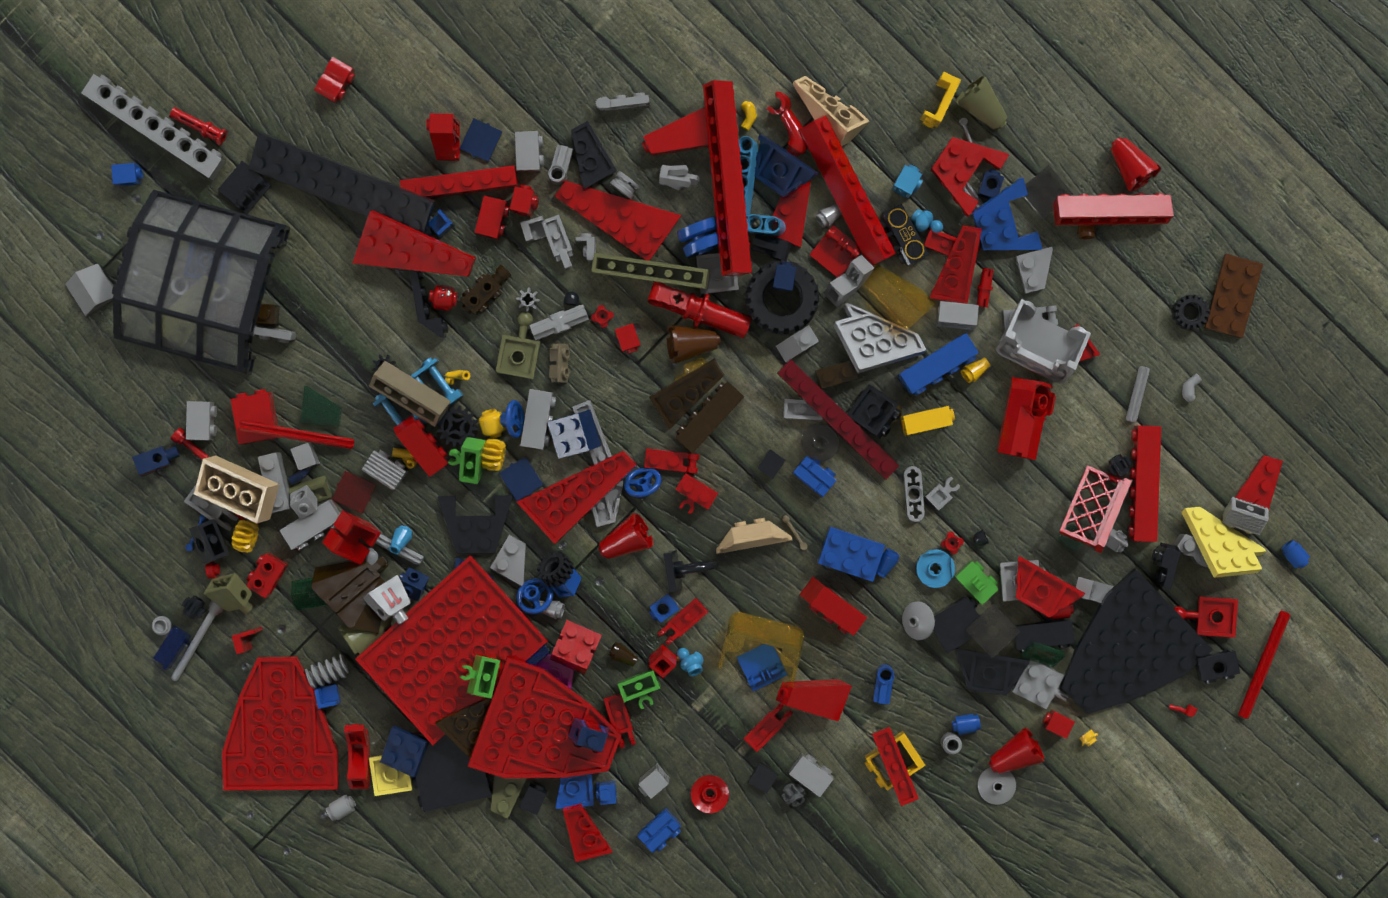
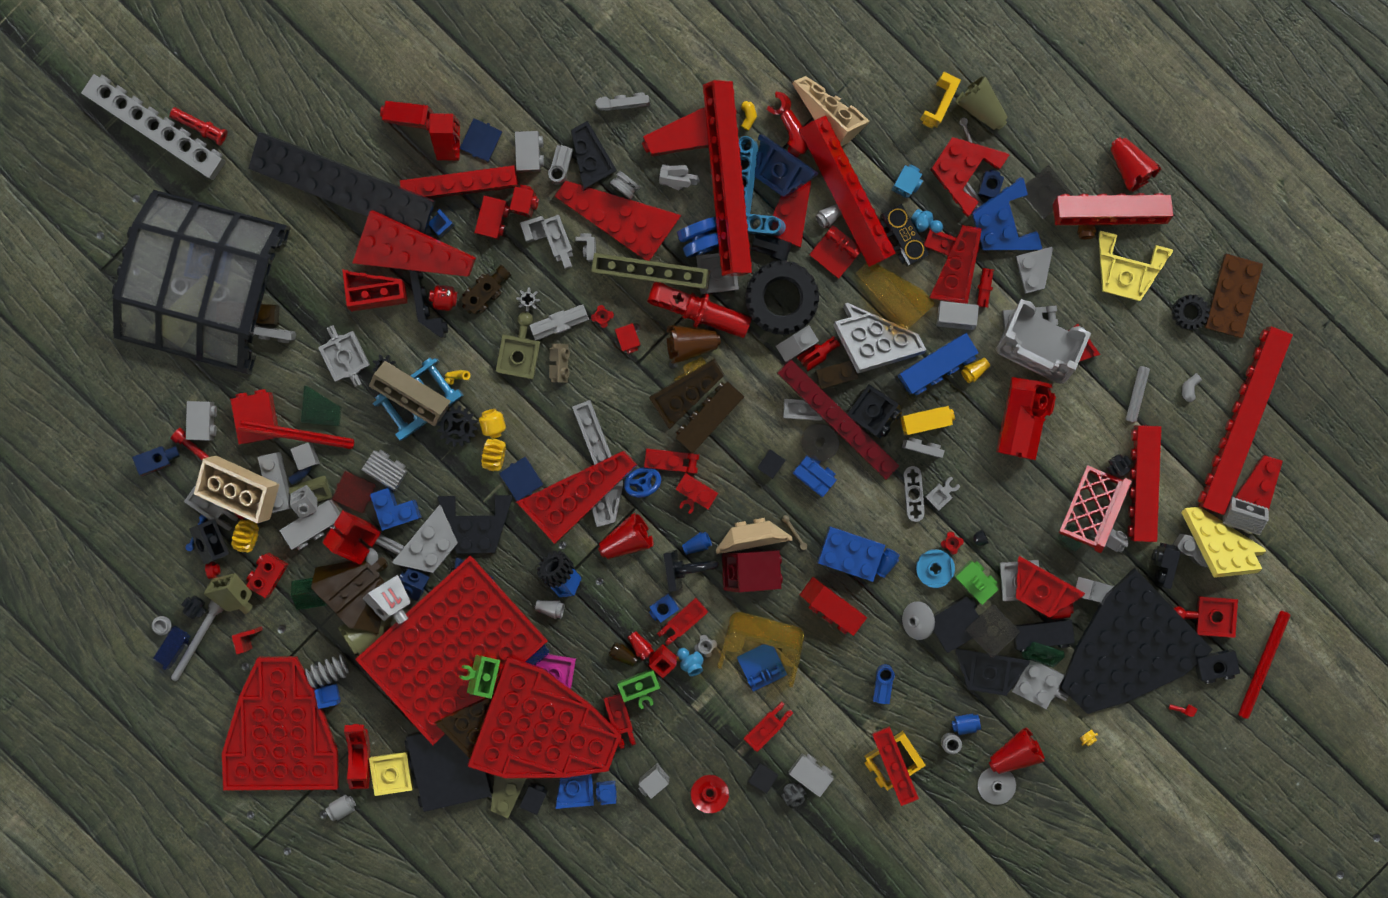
(90, 289): light grey slope -> none
(126, 174): blue brick -> none
(244, 187): black hinge -> none
(334, 80): red brick -> none
(344, 356): none -> light grey plate
(372, 291): none -> red wedge
(390, 513): none -> blue brick
(400, 539): dark azure cone -> none
(404, 751): dark blue plate -> none
(405, 114): none -> red slope
(408, 459): yellow arm -> none
(421, 445): red brick -> none
(429, 544): none -> light grey wing
(469, 460): bright green brick -> none
(510, 418): blue piece -> none
(511, 560): light grey wing -> none
(528, 590): blue piece -> none
(536, 419): light grey brick -> none
(571, 298): black hinge -> none
(574, 434): brick -> none
(575, 647): red piece -> none
(583, 834): red wing -> none
(590, 734): dark blue torso -> none
(641, 647): none -> red cone
(659, 830): blue brick -> none
(698, 543): none -> blue cone
(700, 646): none -> light grey plate
(751, 570): none -> dark red slope
(784, 276): dark blue brick -> none
(816, 697): red slope -> none
(817, 353): none -> red arm
(848, 283): light grey brick -> none
(929, 449): none -> light grey plate
(1058, 723): red brick -> none
(1126, 276): none -> light yellow wing
(1245, 420): none -> red brick
(1295, 554): blue brick -> none

